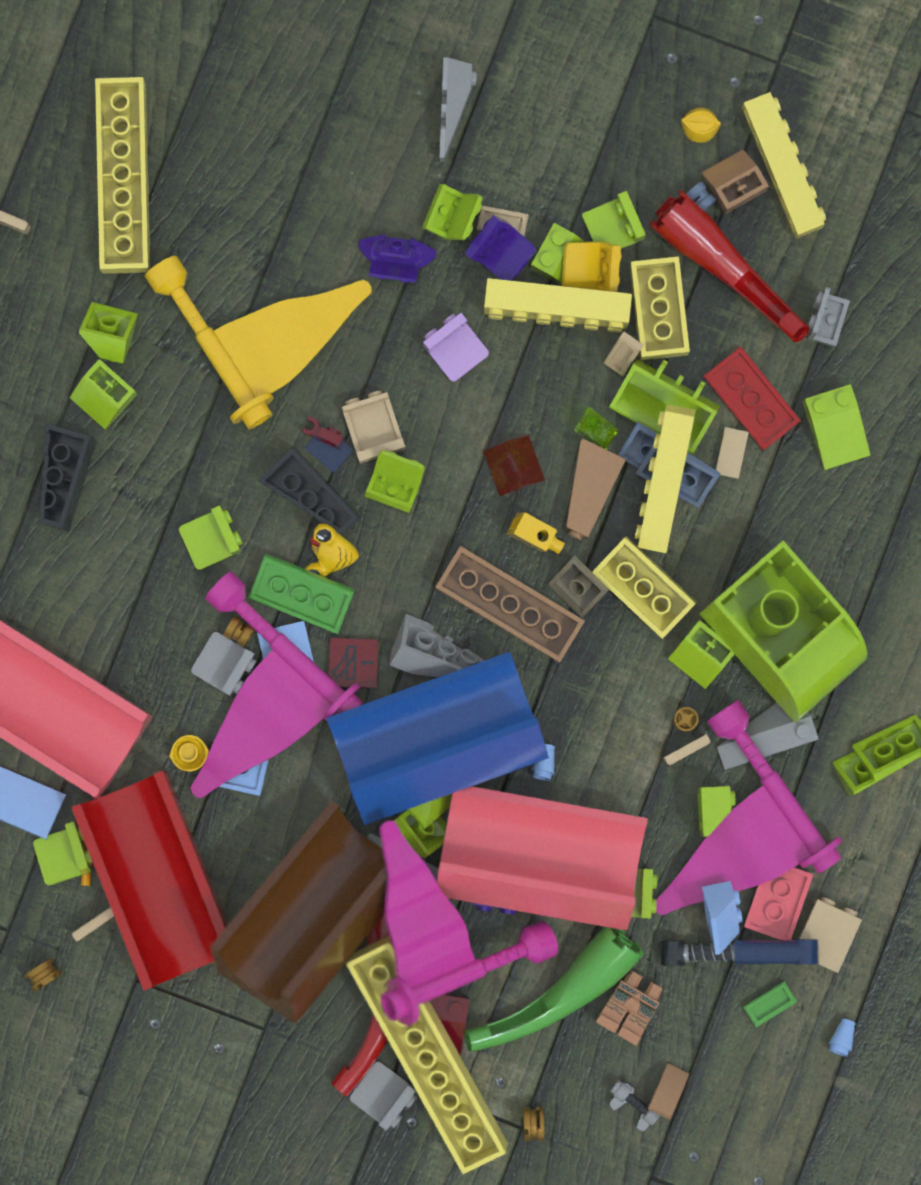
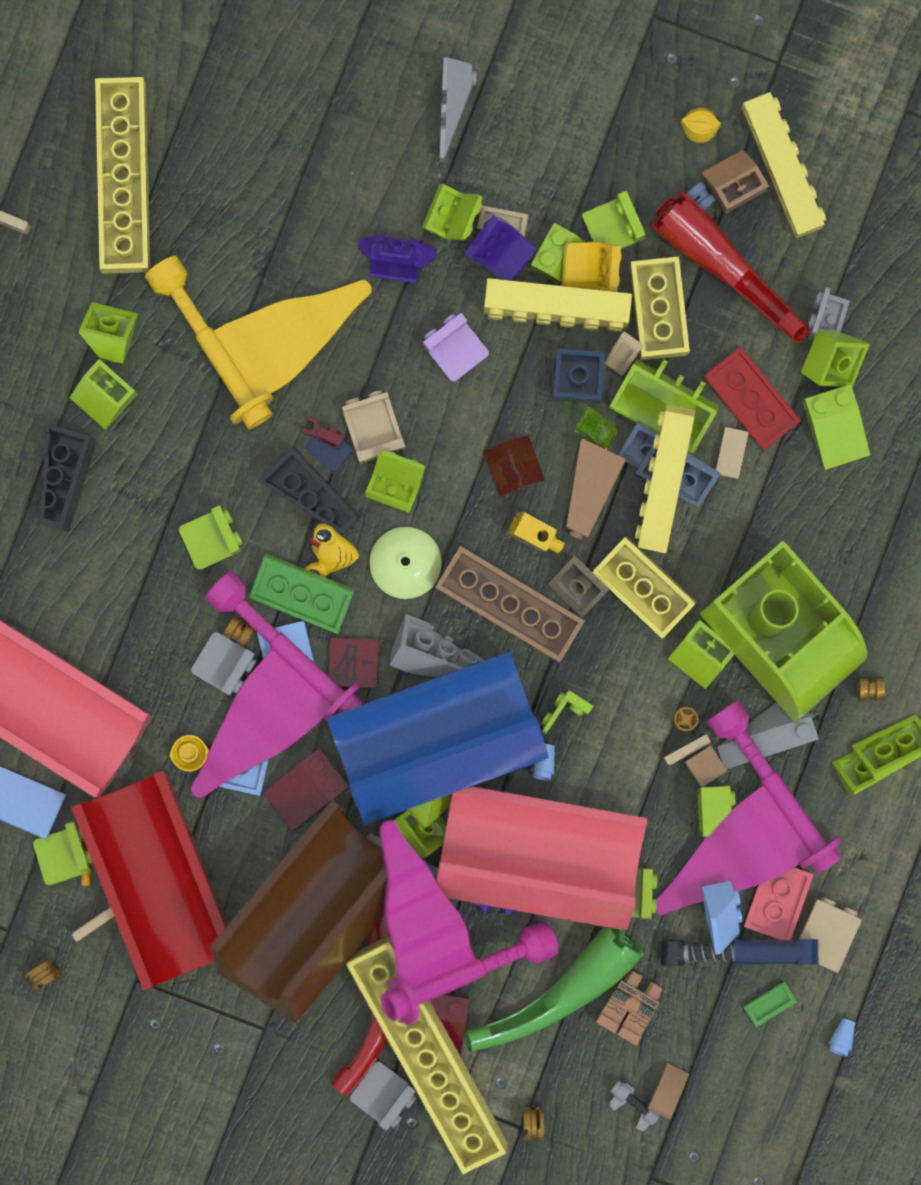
(306, 789): none -> dark red slope
(409, 580): none -> yellowish green dish
(577, 706): none -> lime bracket
(578, 376): none -> dark blue brick
(705, 766): none -> medium nougat piece
(834, 358): none -> lime slope
(873, 689): none -> pearl gold wheel

